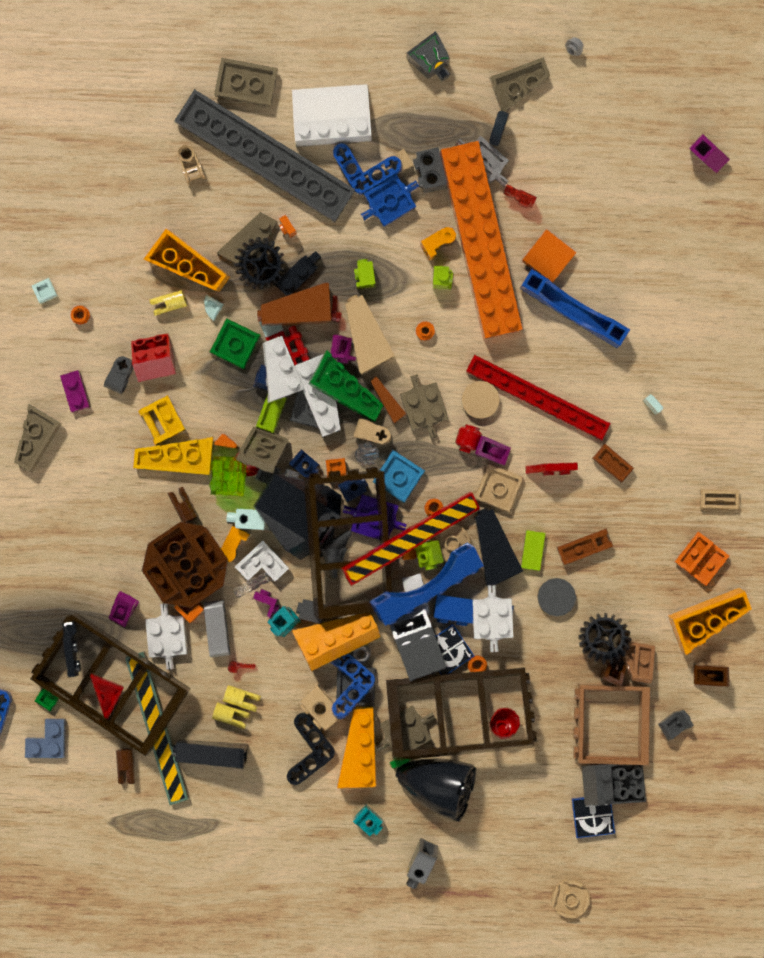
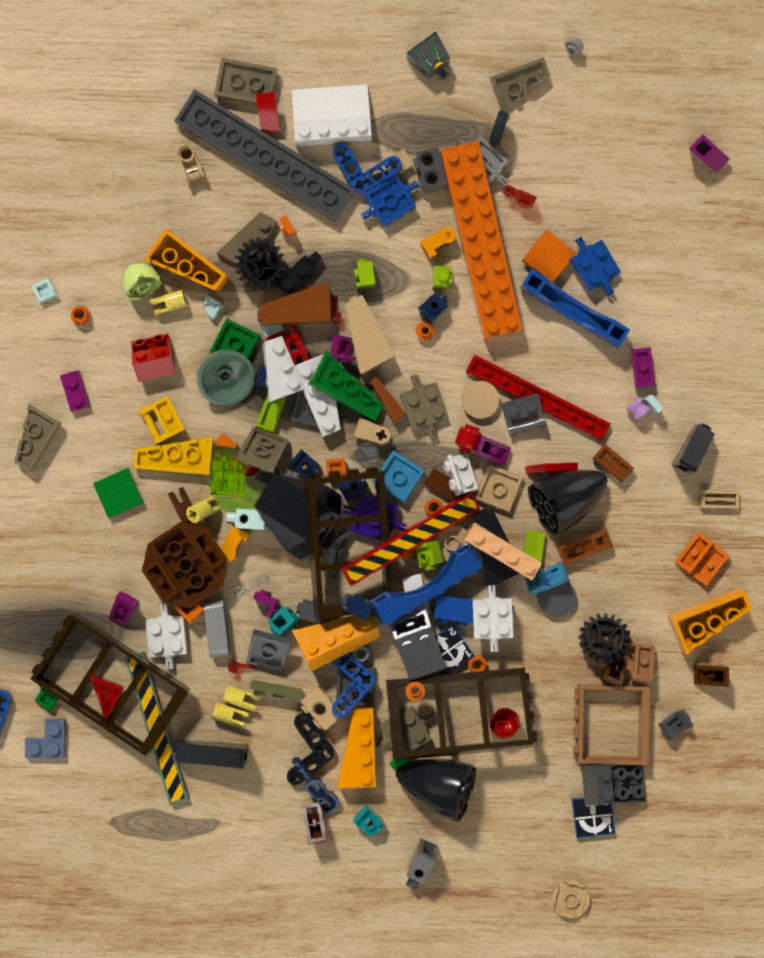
(70, 648): black hinge -> none
(118, 377): dark grey piece -> none
(118, 493): none -> green tile
(125, 765): reddish brown hinge -> none
(139, 280): none -> yellowish green cylinder
(201, 510): none -> light yellow hinge
(230, 387): none -> sand green dish
(262, 557): white plate -> none
(268, 112): none -> red slope
(268, 651): none -> dark grey tile
(278, 691): none -> olive plate
(314, 823): none -> reddish brown slope
(317, 789): none -> dark blue piece
(357, 605): none -> dark blue brick
(415, 697): none -> orange plate
(432, 314): none -> dark blue brick
(440, 483): none -> reddish brown tile
(460, 473): none -> white bracket
(502, 551): none -> light nougat arch
(523, 408): none -> dark grey plate
(547, 579): none -> dark azure slope
(566, 498): none -> black cylinder
(594, 266): none -> blue plate
(638, 408): none -> lavender wheel
(642, 367): none -> magenta plate
(694, 448): none -> black slope

